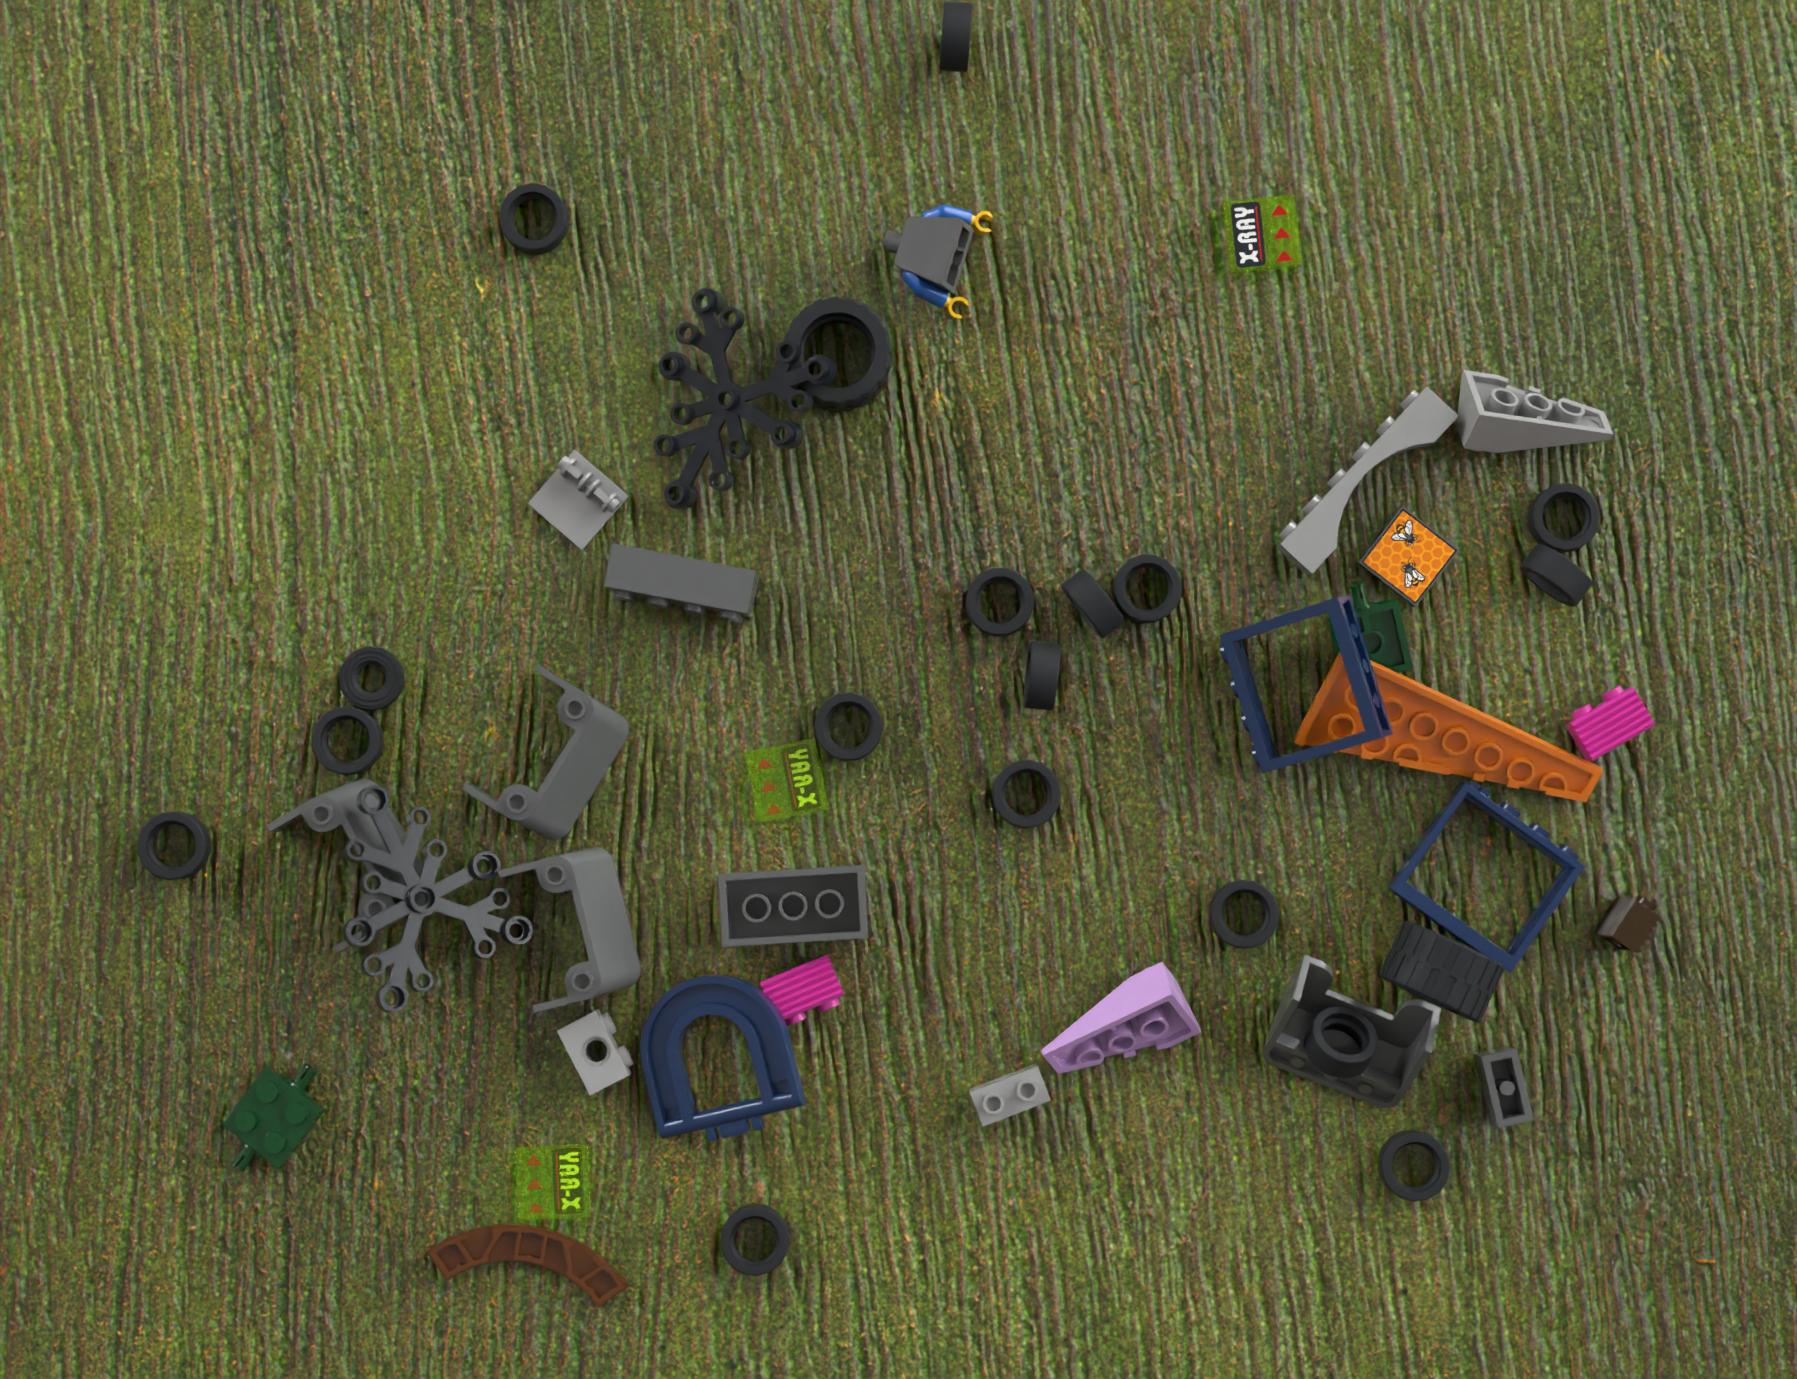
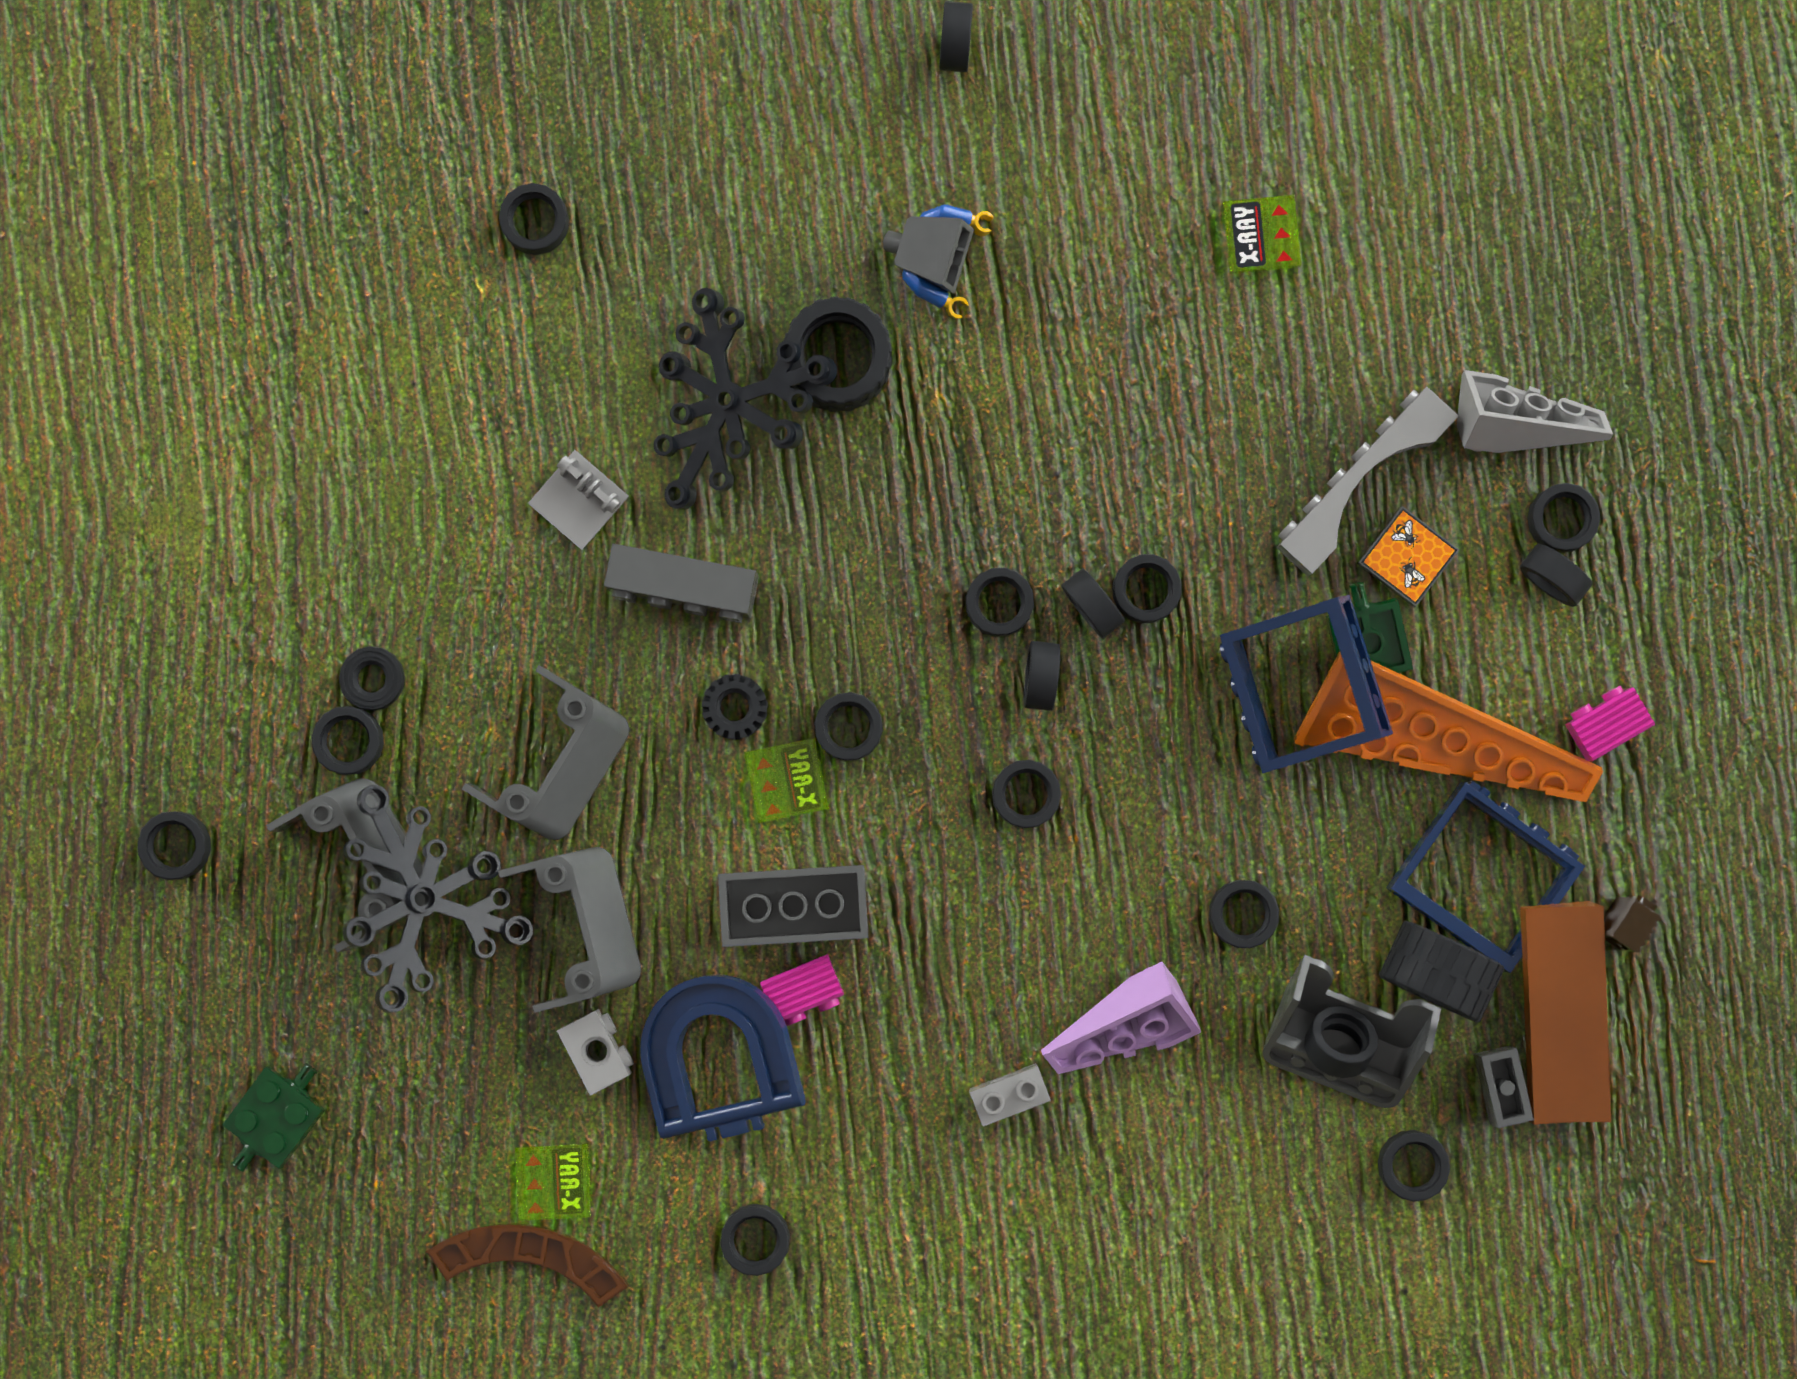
(712, 706): none -> black tyre
(1566, 1012): none -> dark orange arch

